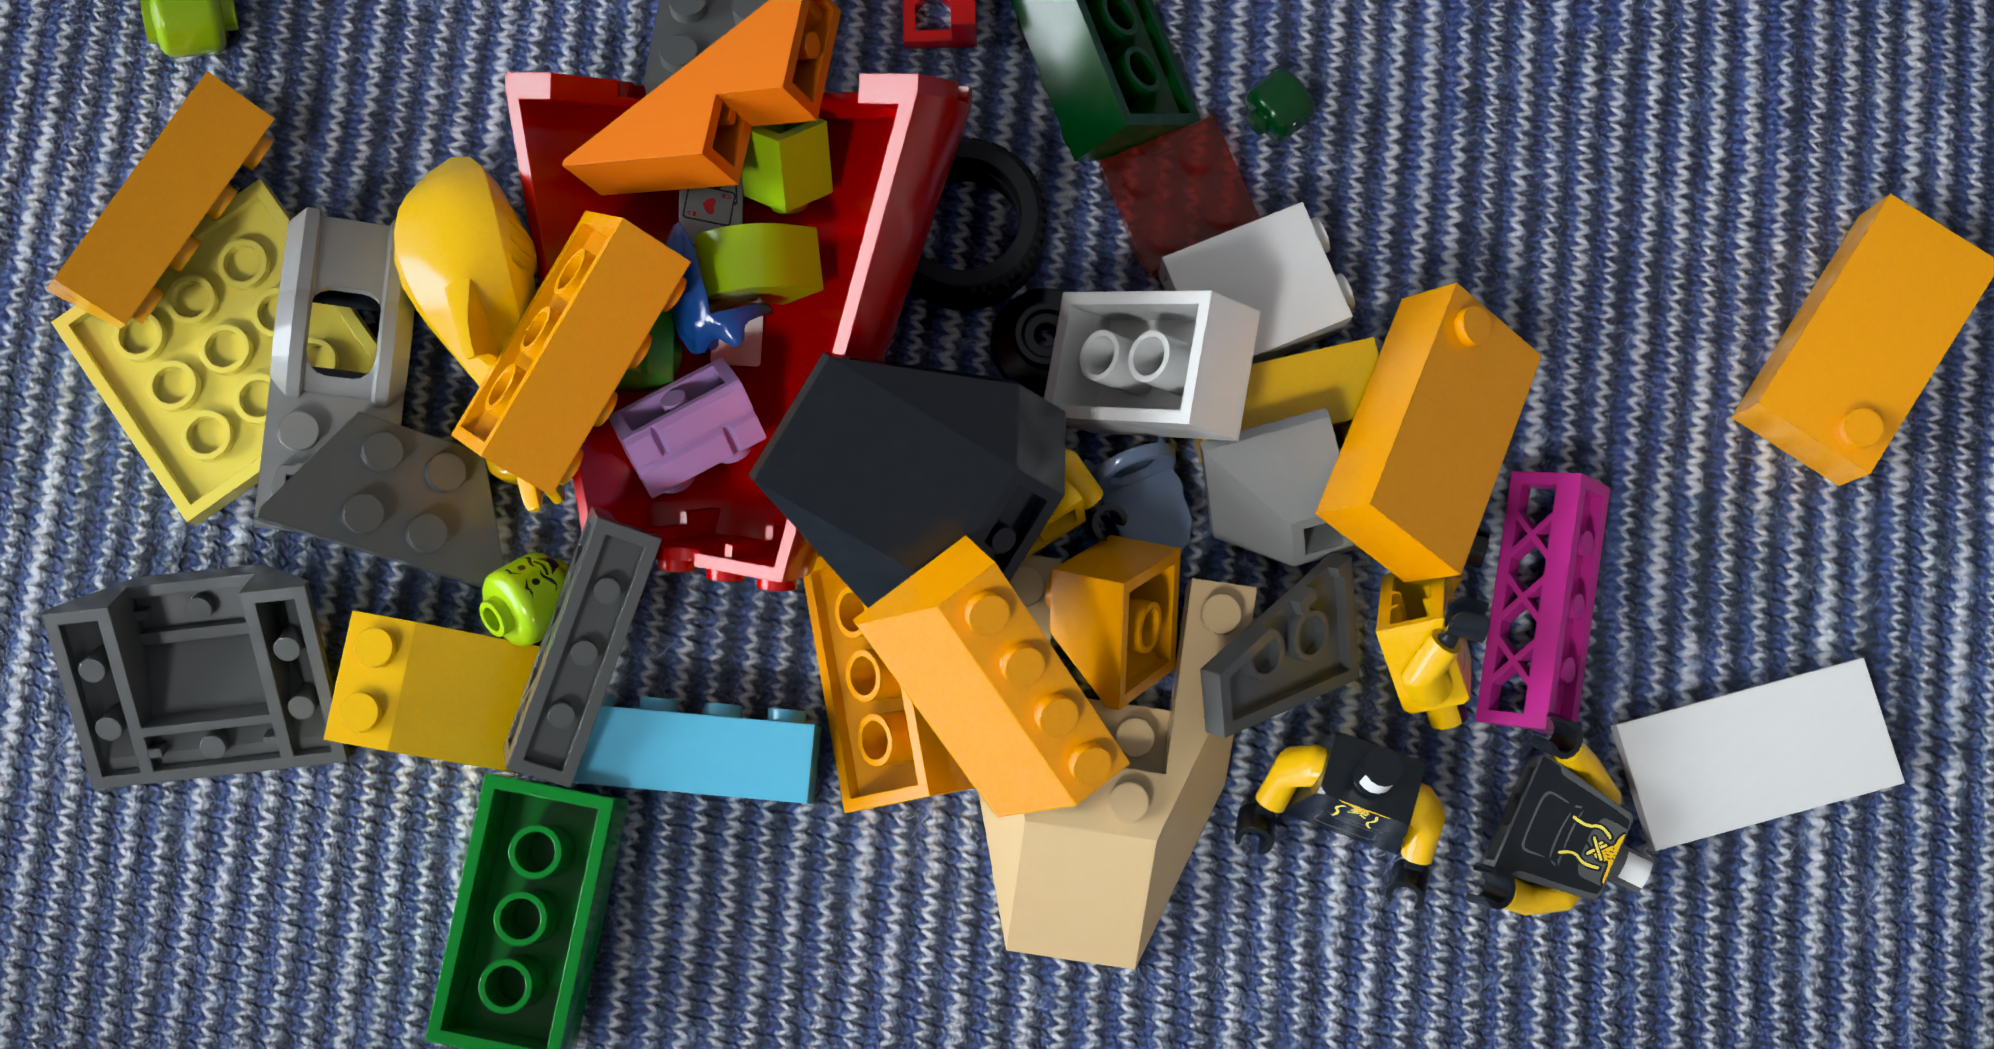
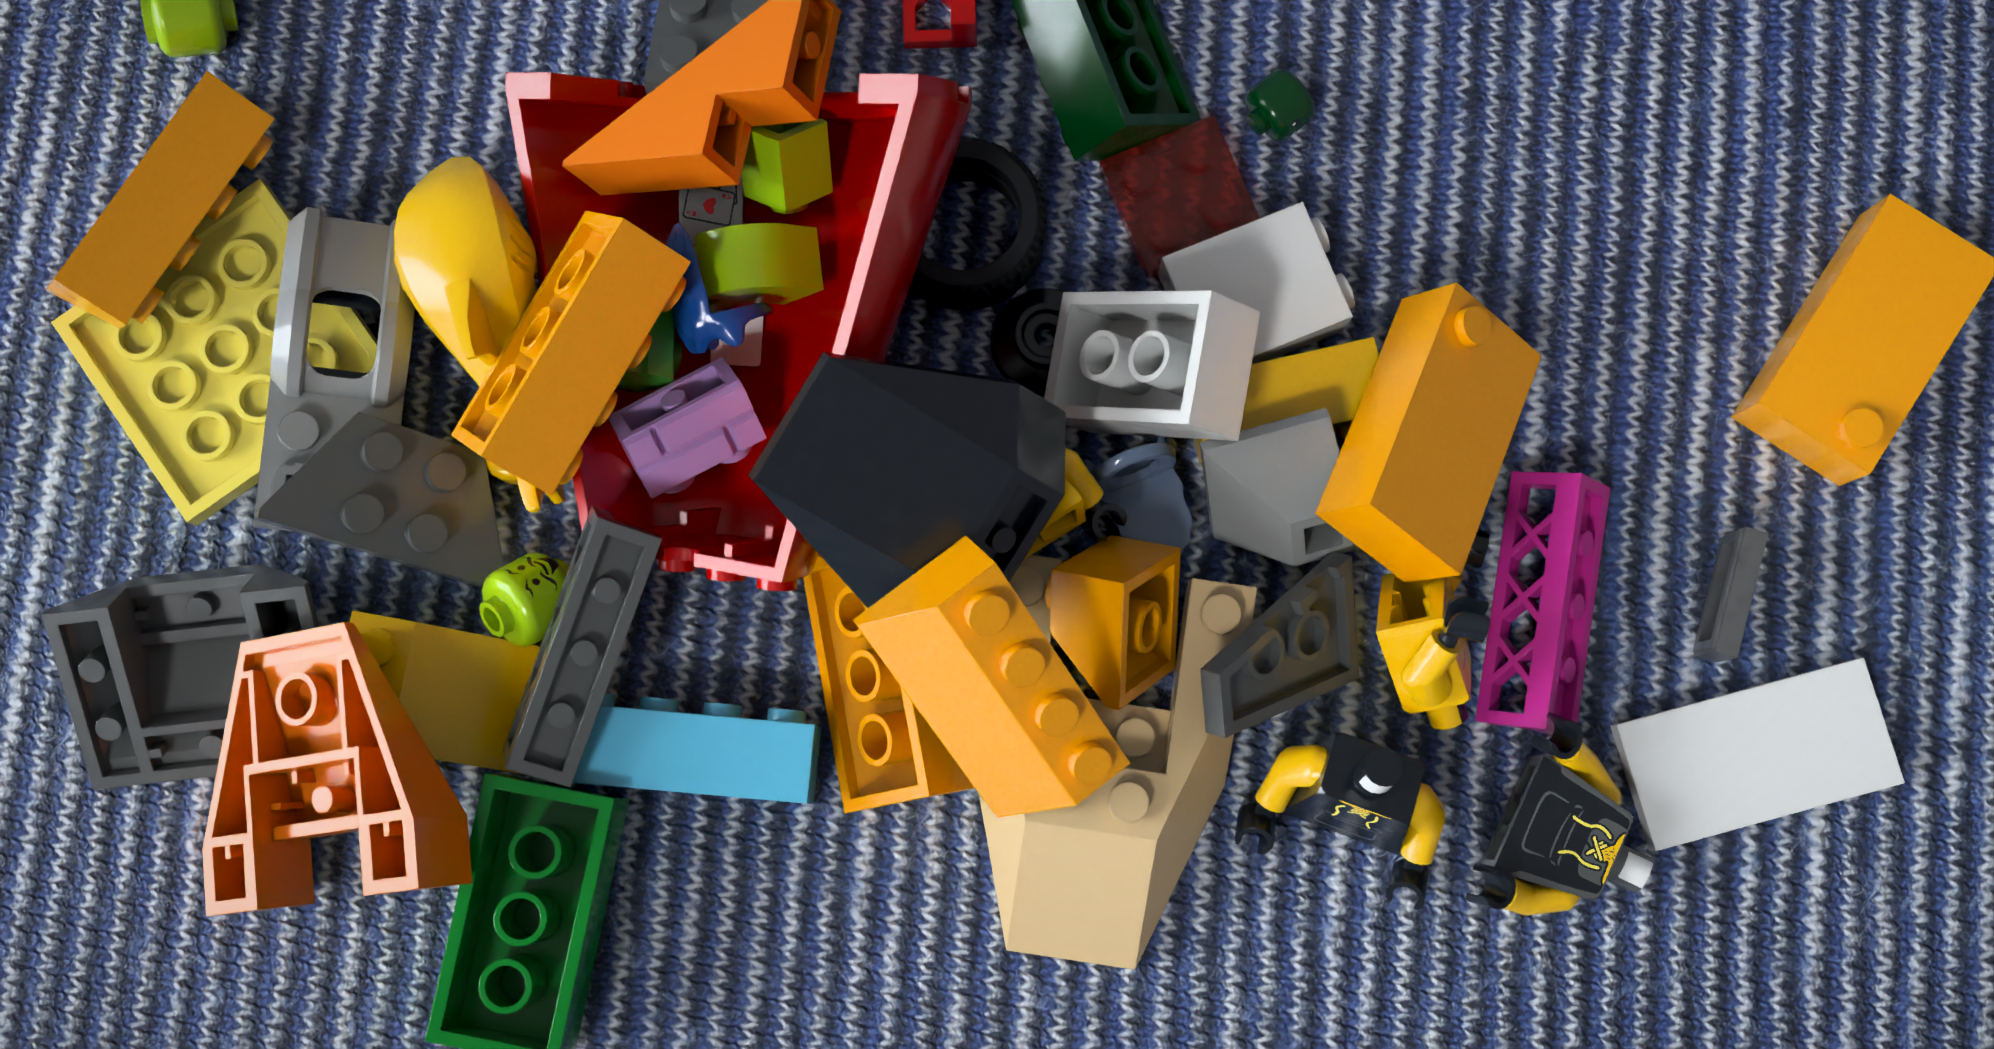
(318, 753): none -> orange wedge
(1730, 595): none -> flat silver tile

